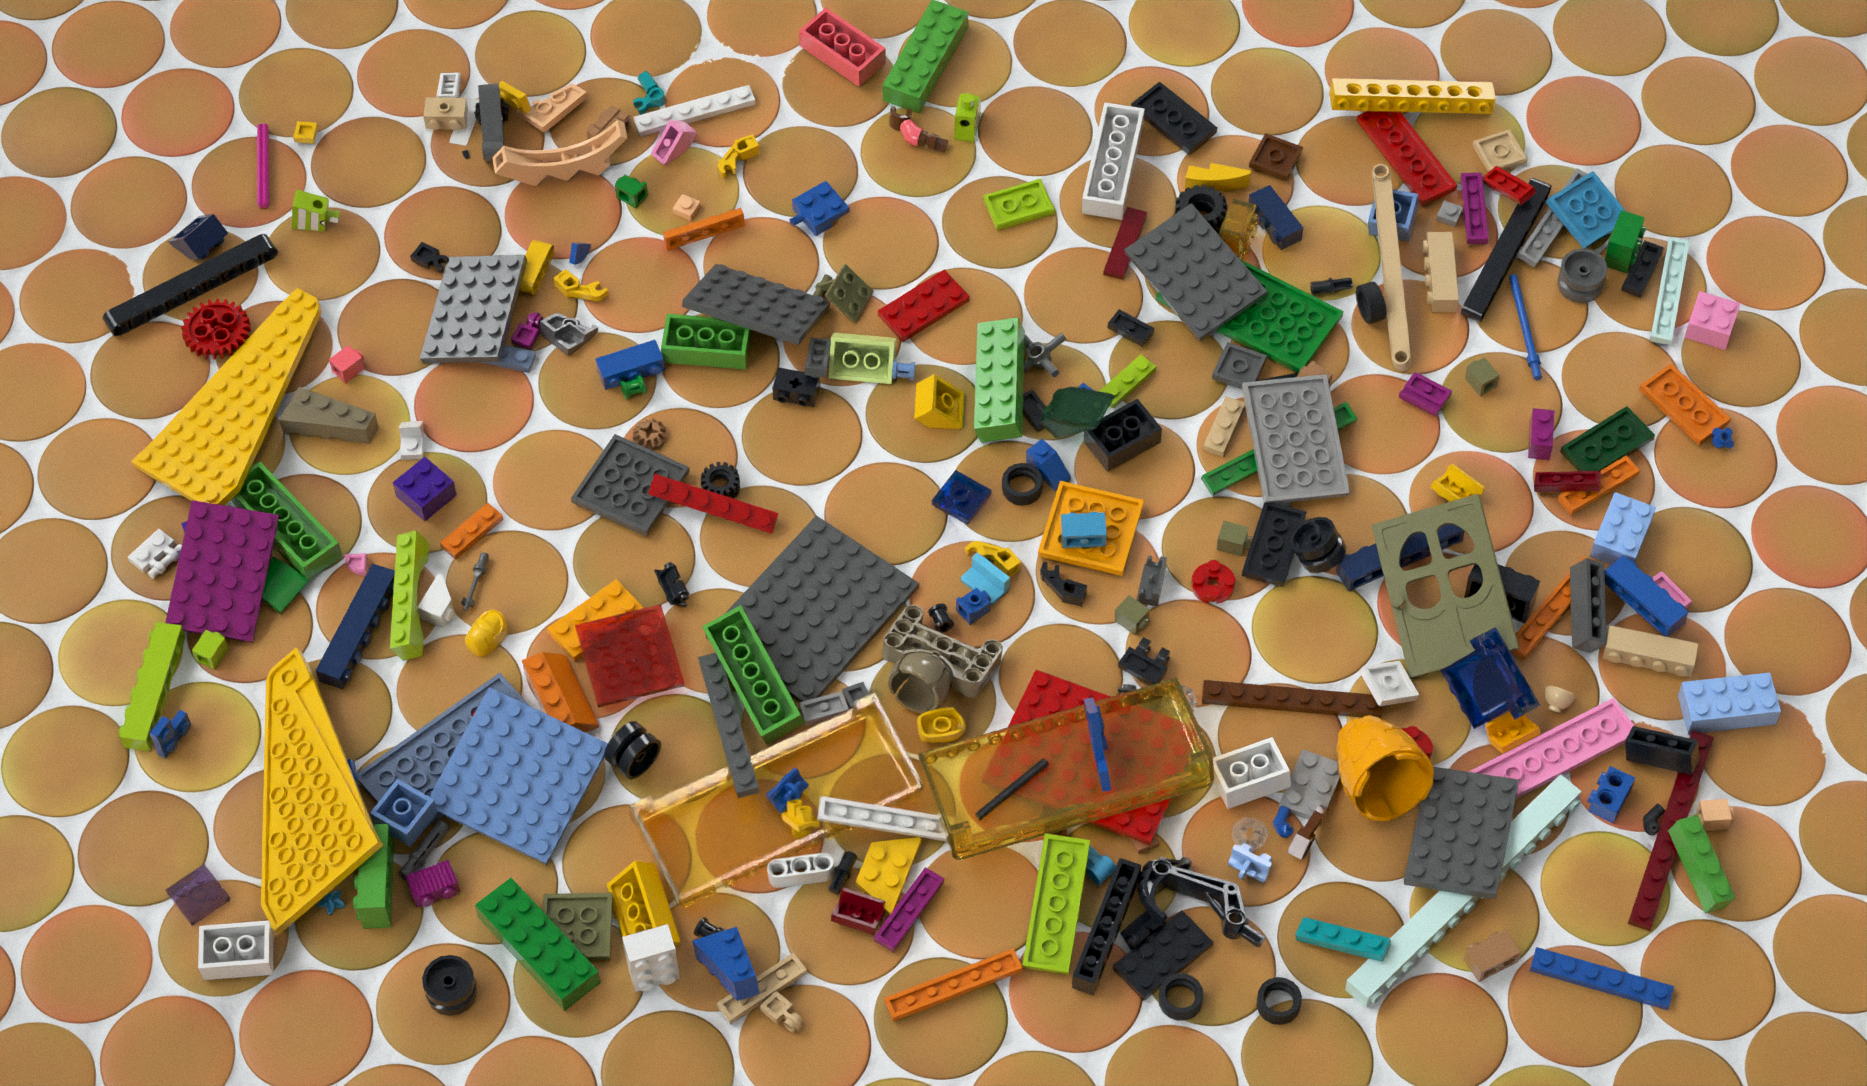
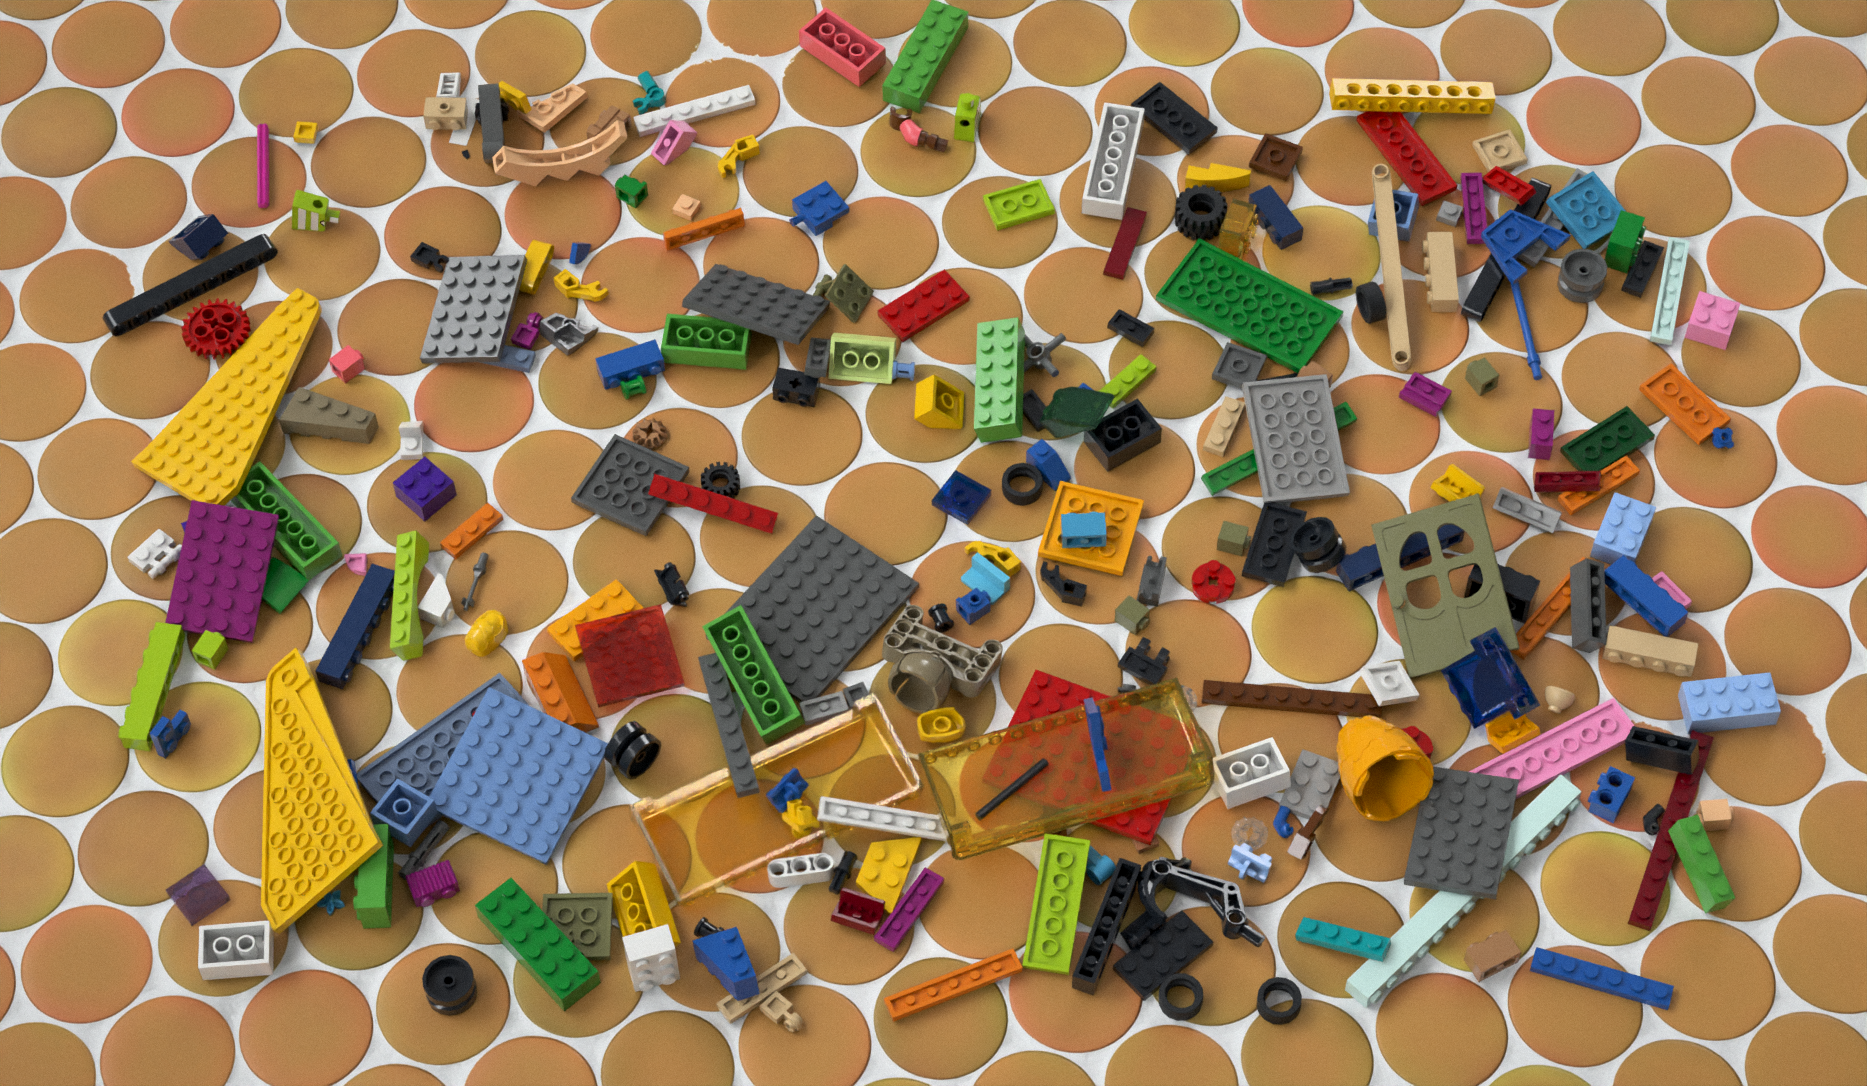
(1195, 272): dark grey plate -> none
(1513, 235): none -> blue wing
(1527, 510): none -> light grey plate

